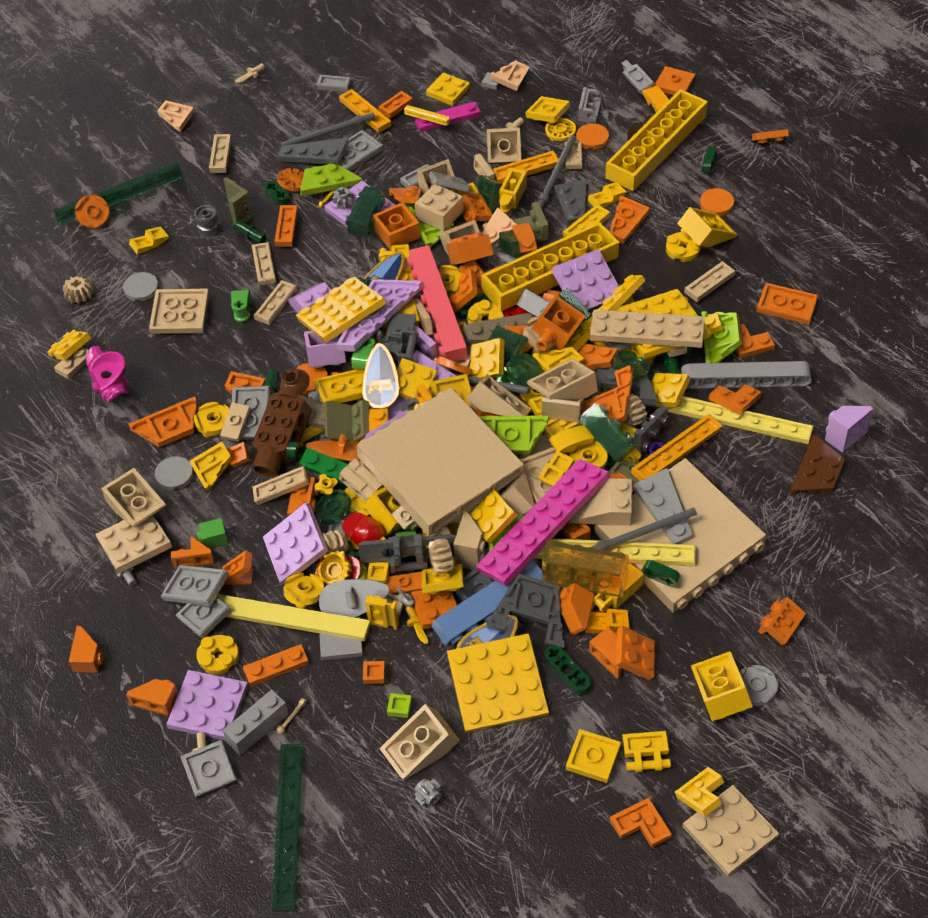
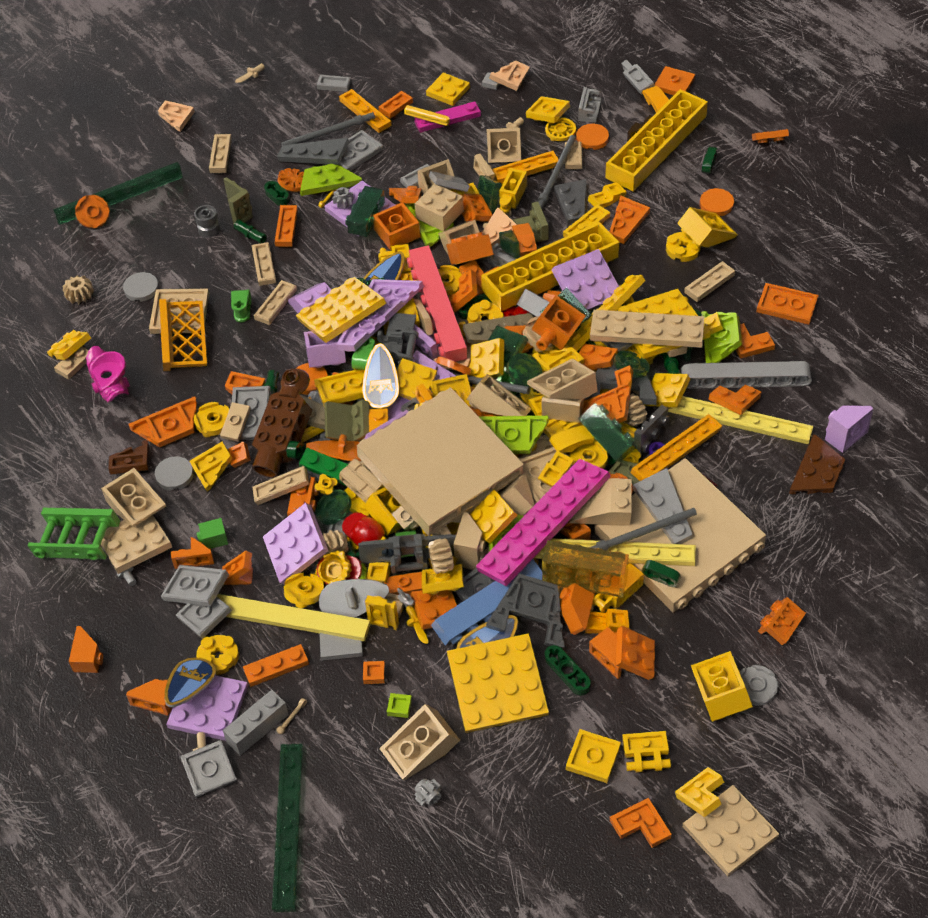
(69, 518): none -> bright green fence
(129, 459): none -> reddish brown wing
(152, 239): yellow slope -> none
(167, 330): none -> light orange fence
(188, 680): none -> shield

